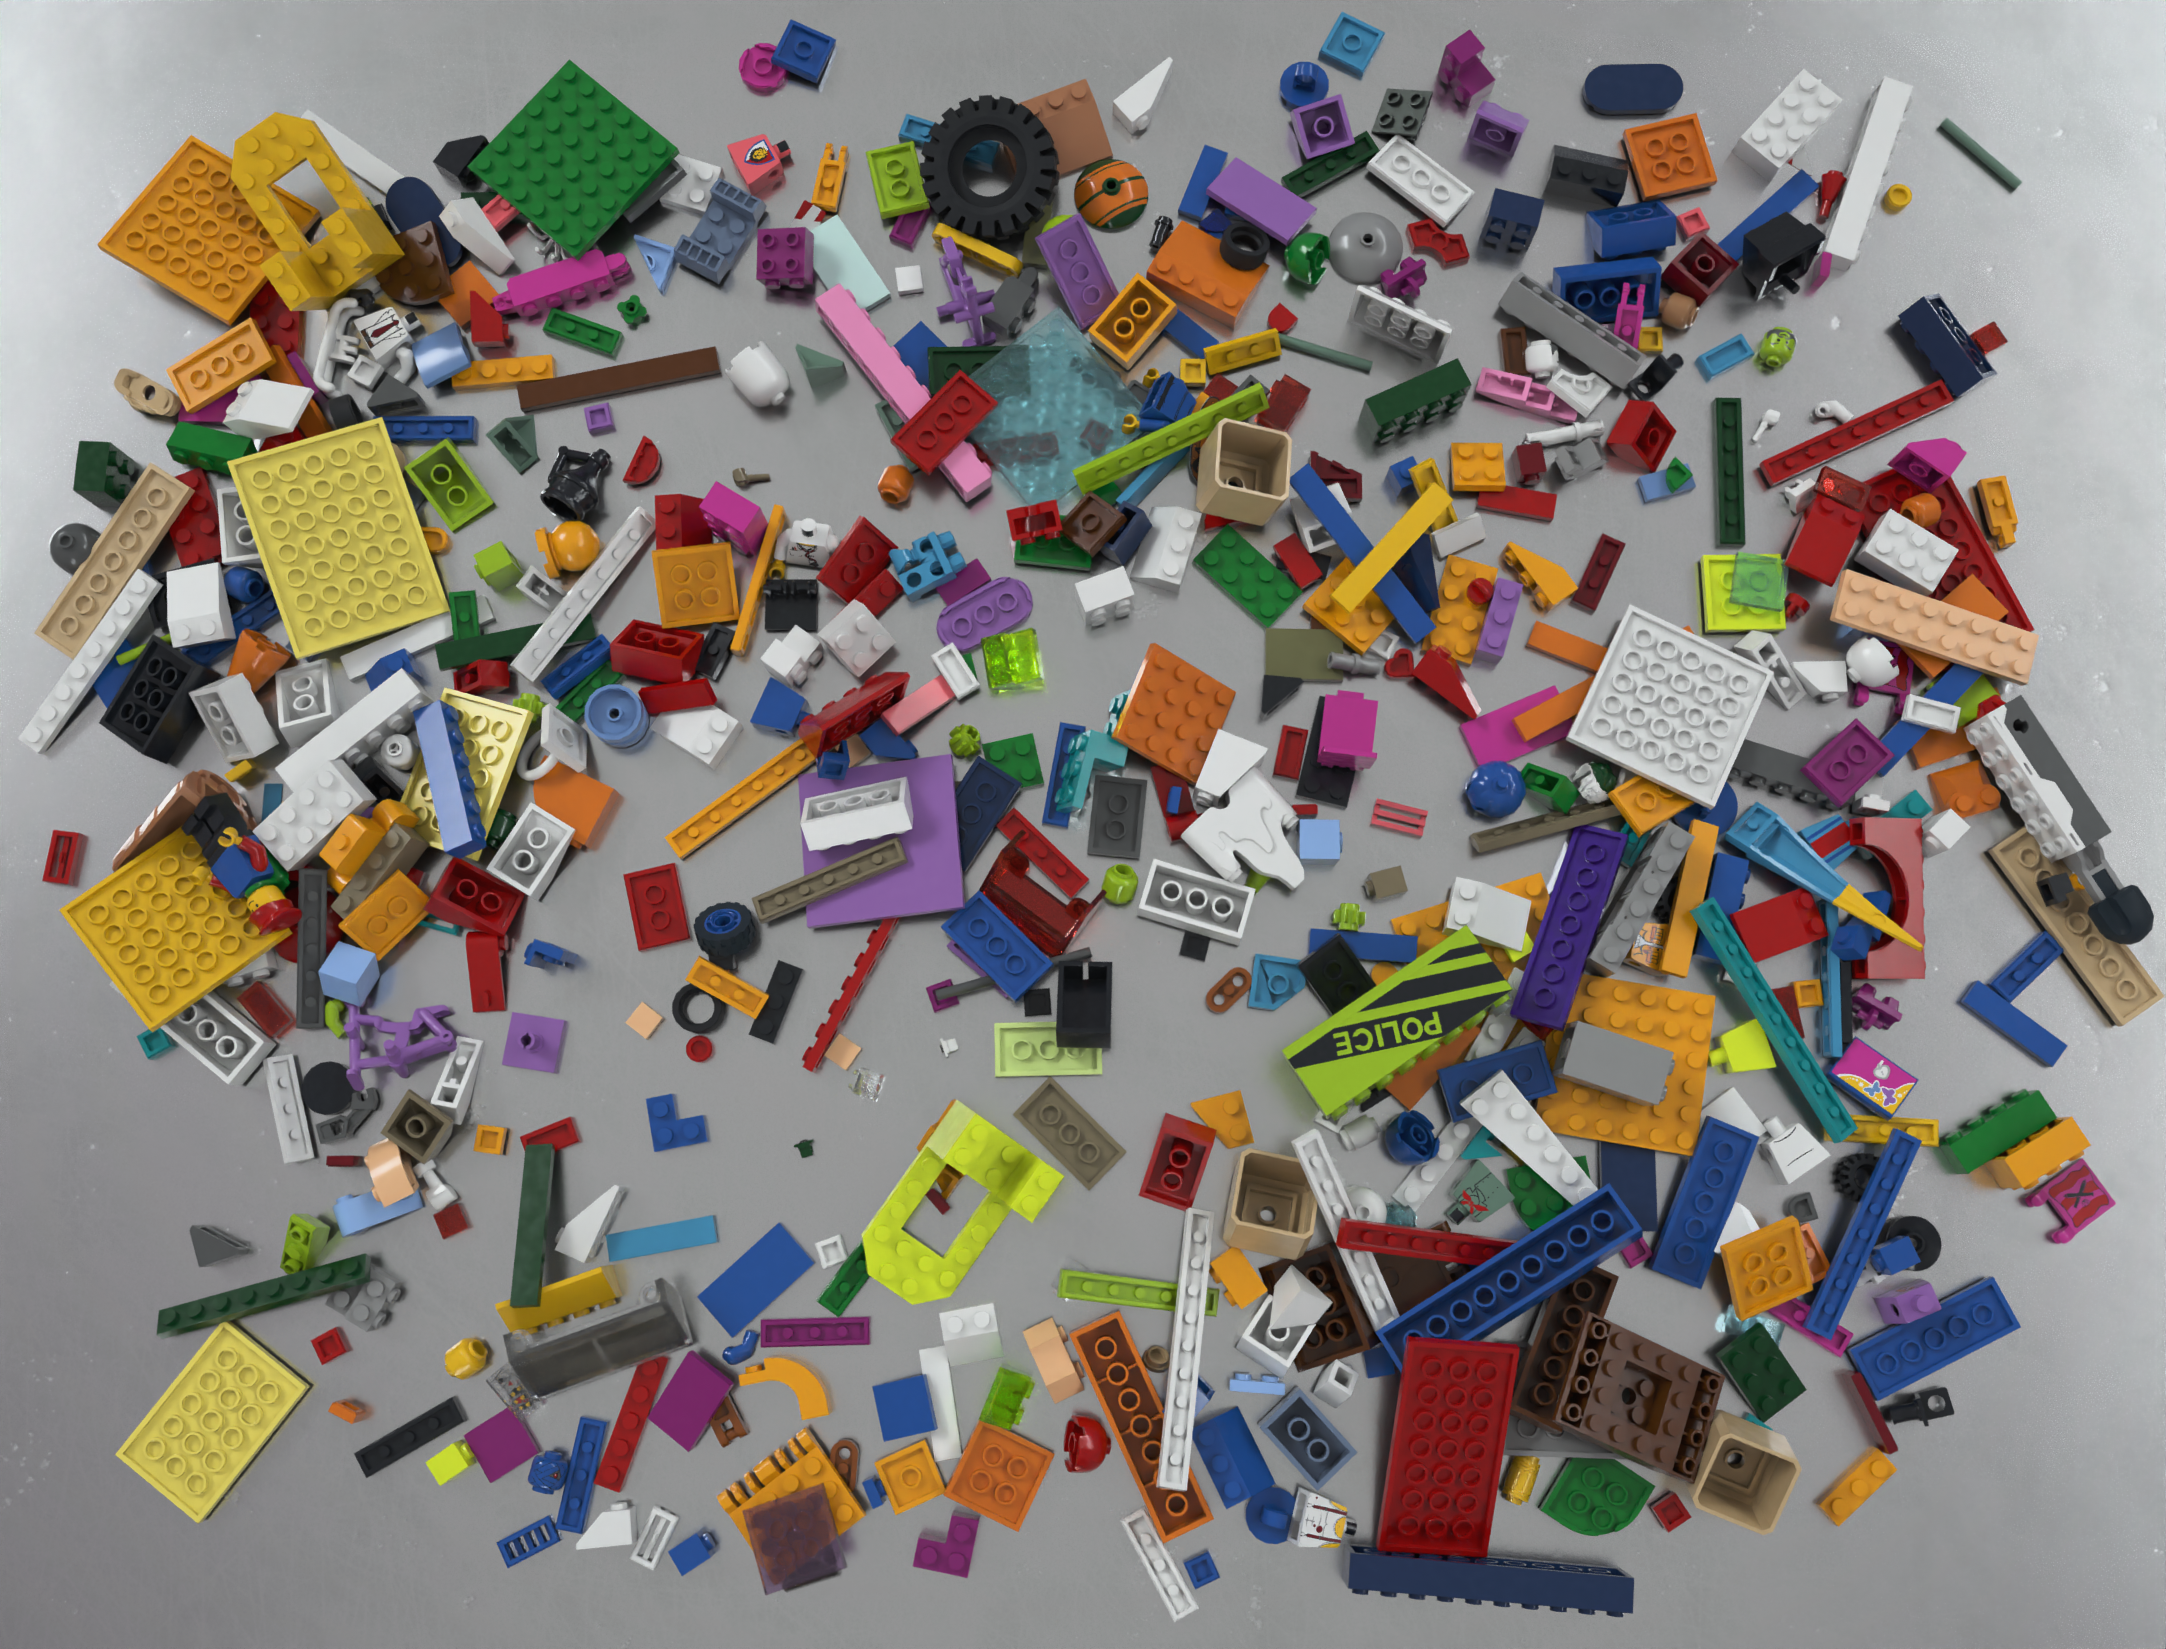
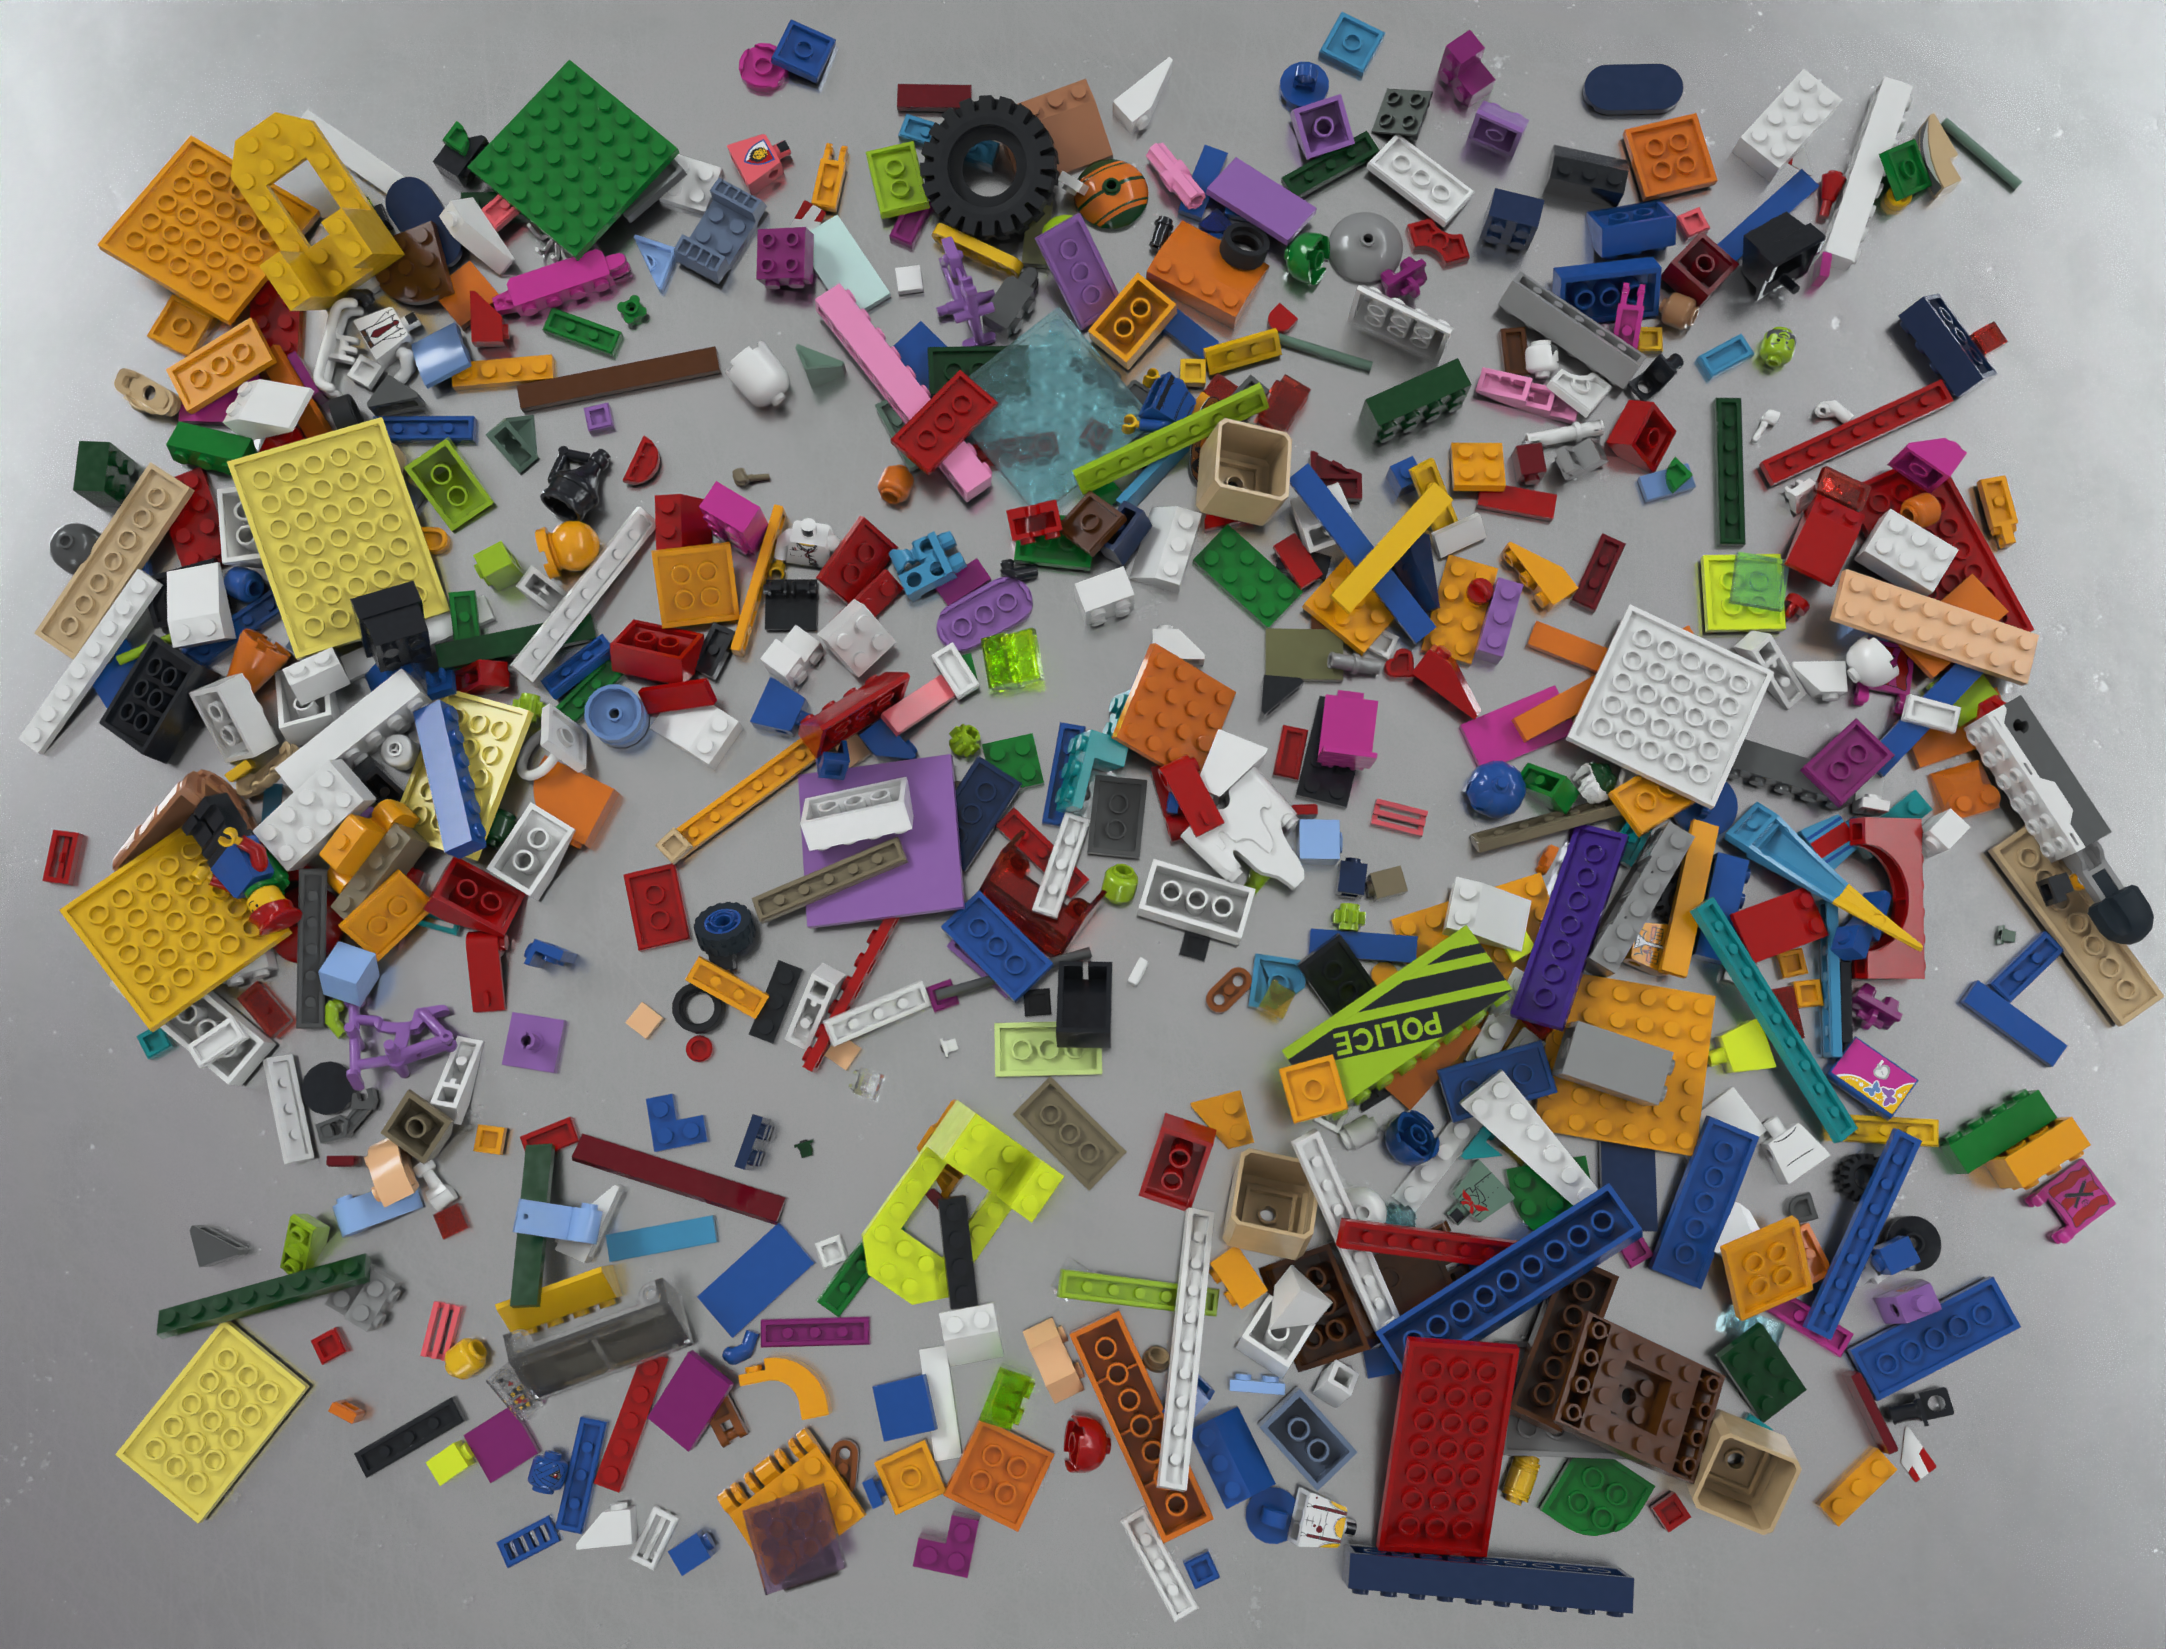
(182, 326): none -> light orange tile
(217, 1042): none -> white tile
(257, 783): none -> tan piece
(316, 676): none -> white slope
(393, 626): none -> black piece
(437, 1305): none -> coral tile
(440, 683): none -> blue tile
(457, 139): none -> green tile
(558, 1221): none -> light blue door
(674, 846): none -> tan tile
(678, 1179): none -> dark red tile
(750, 1153): none -> dark blue plate
(814, 1005): none -> white slope
(877, 1013): none -> white tile
(931, 97): none -> dark red tile
(957, 1252): none -> black plate
(1017, 573): none -> black arm
(1061, 865): none -> white tile
(1072, 184): none -> white plate
(1138, 972): none -> white tile
(1175, 176): none -> bright pink piece
(1178, 644): none -> white slope
(1191, 794): none -> red door
(1276, 1000): none -> clear yellow panel
(1313, 1089): none -> light orange tile
(1351, 878): none -> dark blue brick
(1546, 859): none -> orange tile
(1791, 963): none -> light orange tile
(1905, 169): none -> green tile
(1915, 1457): none -> white sticker
(1938, 157): none -> tan slope
(2005, 935): none -> piece

